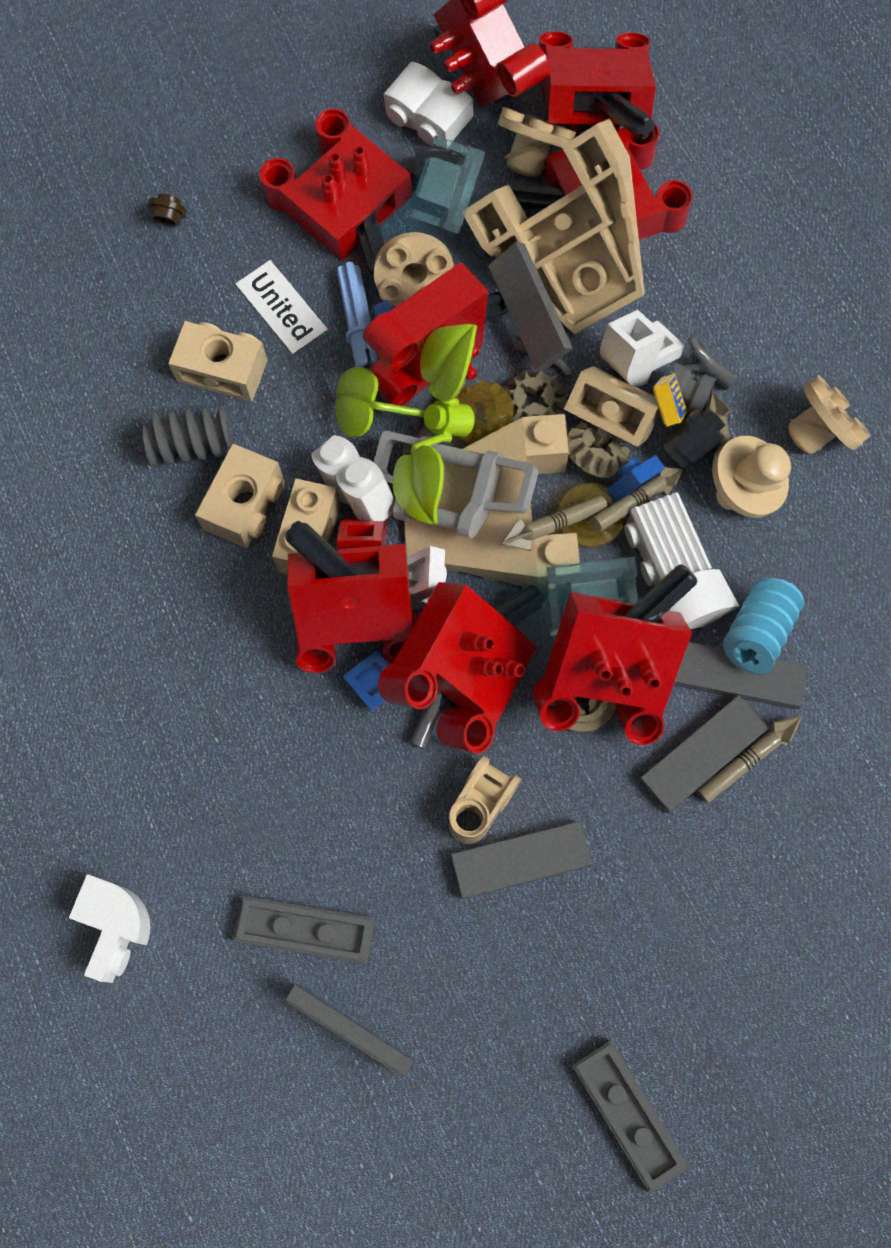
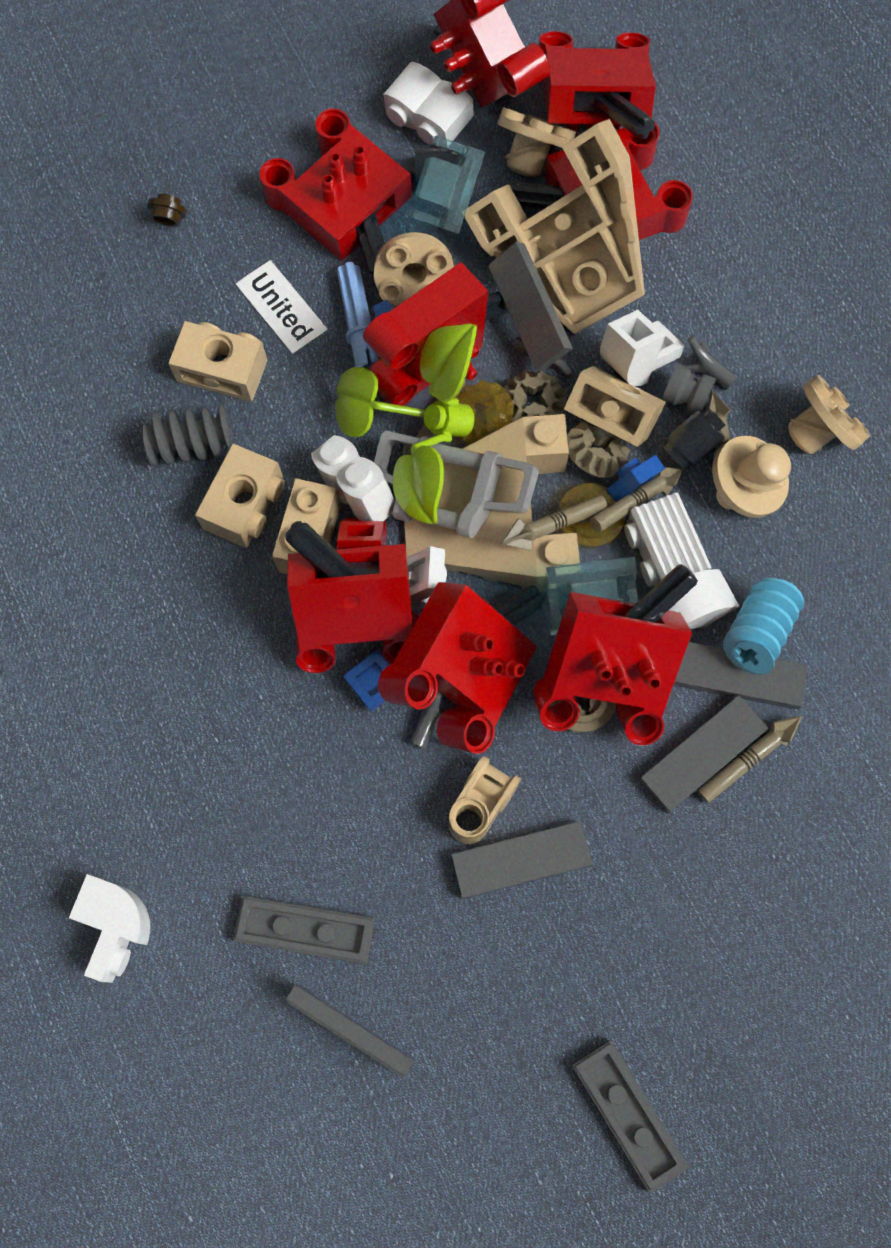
(670, 400): yellow tile -> none

